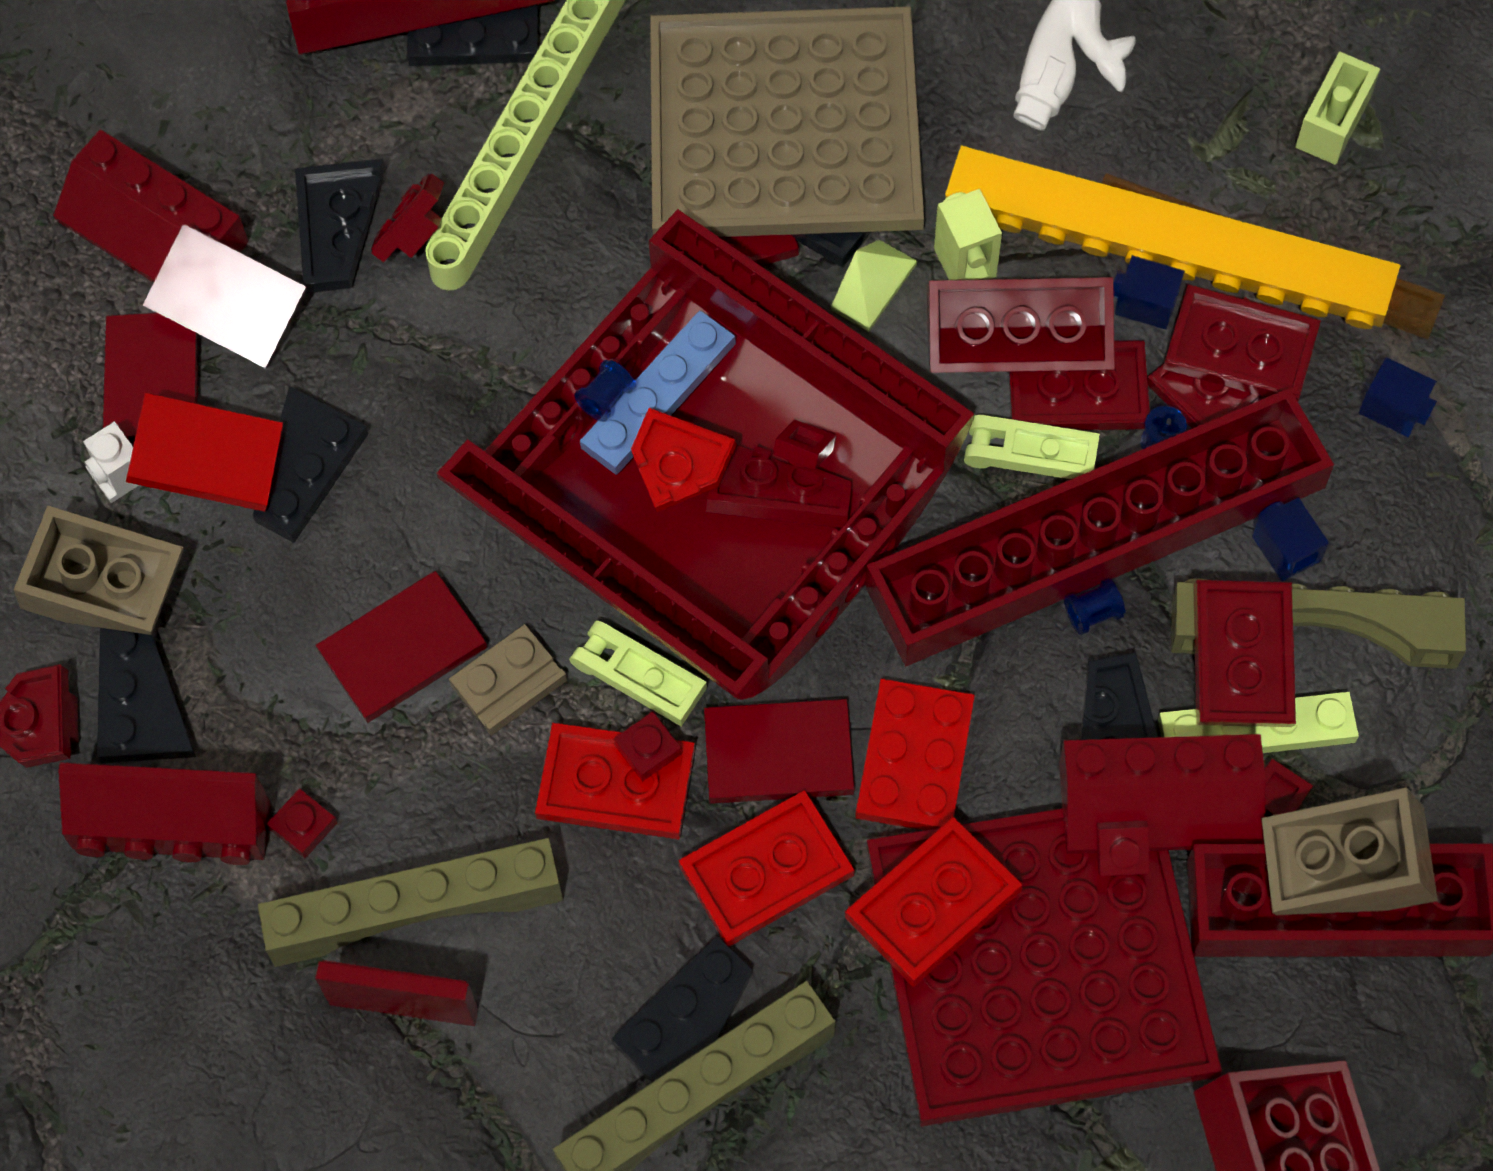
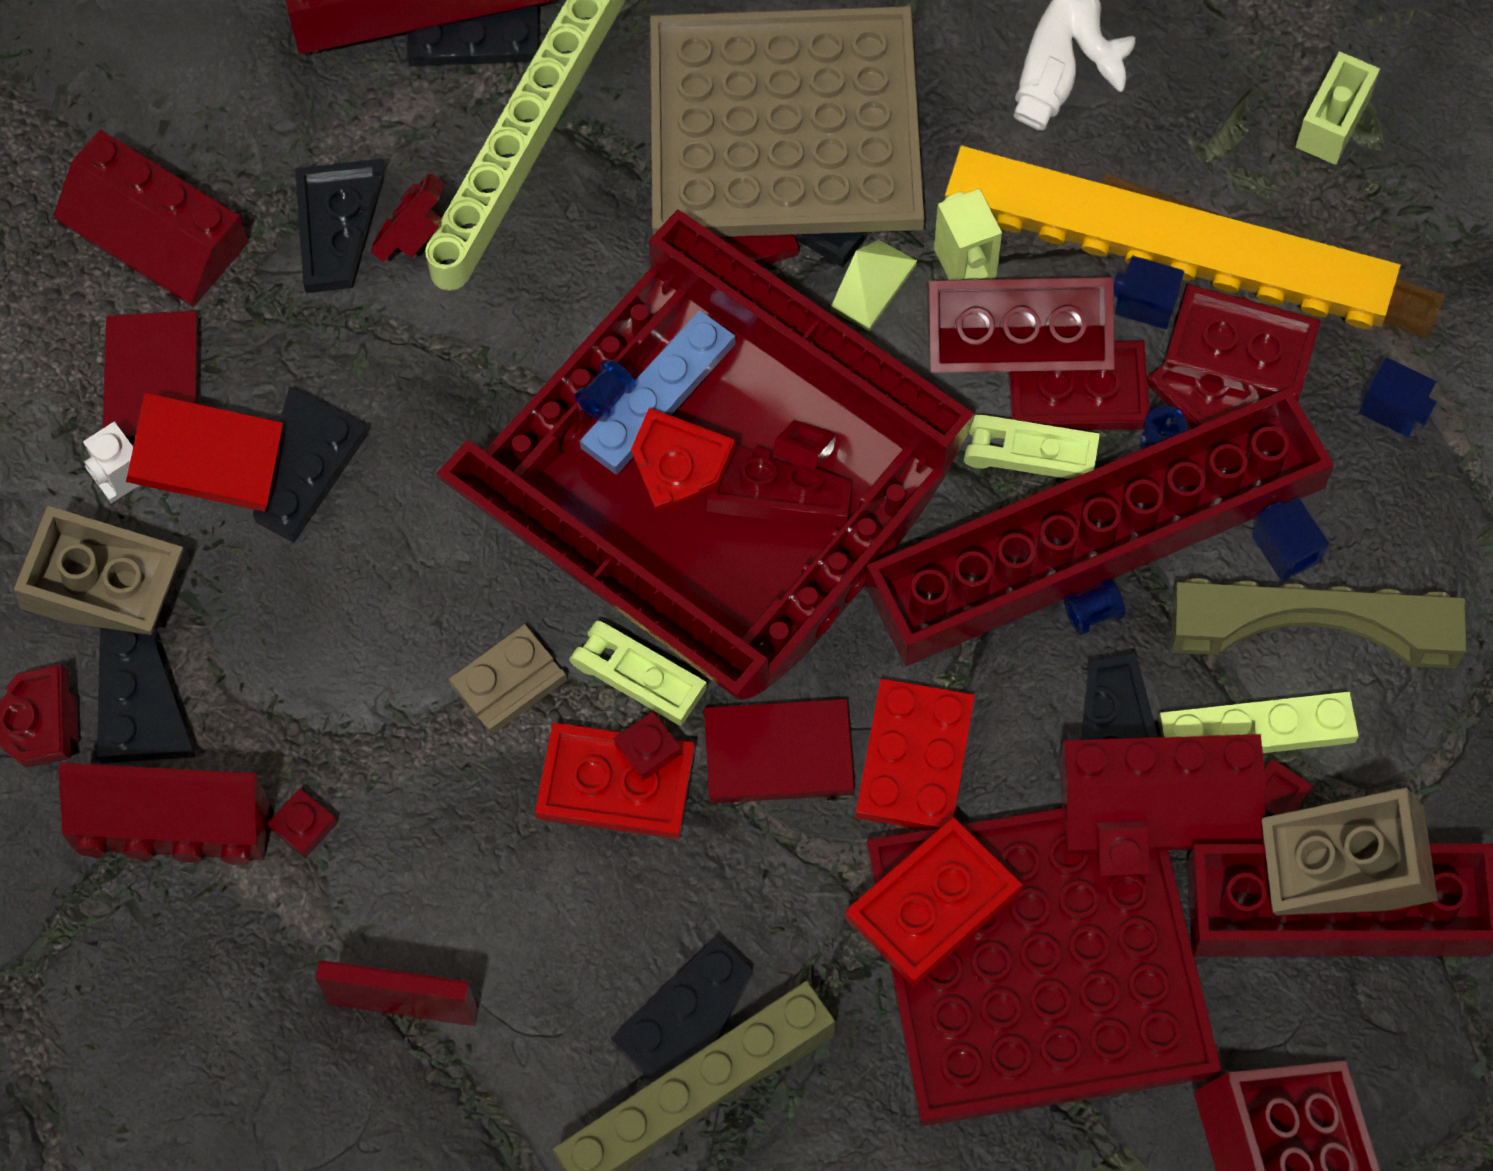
(225, 295): tile -> none
(333, 917): olive arch -> none
(401, 646): dark red tile -> none
(766, 868): red plate -> none
(1244, 653): dark red tile -> none

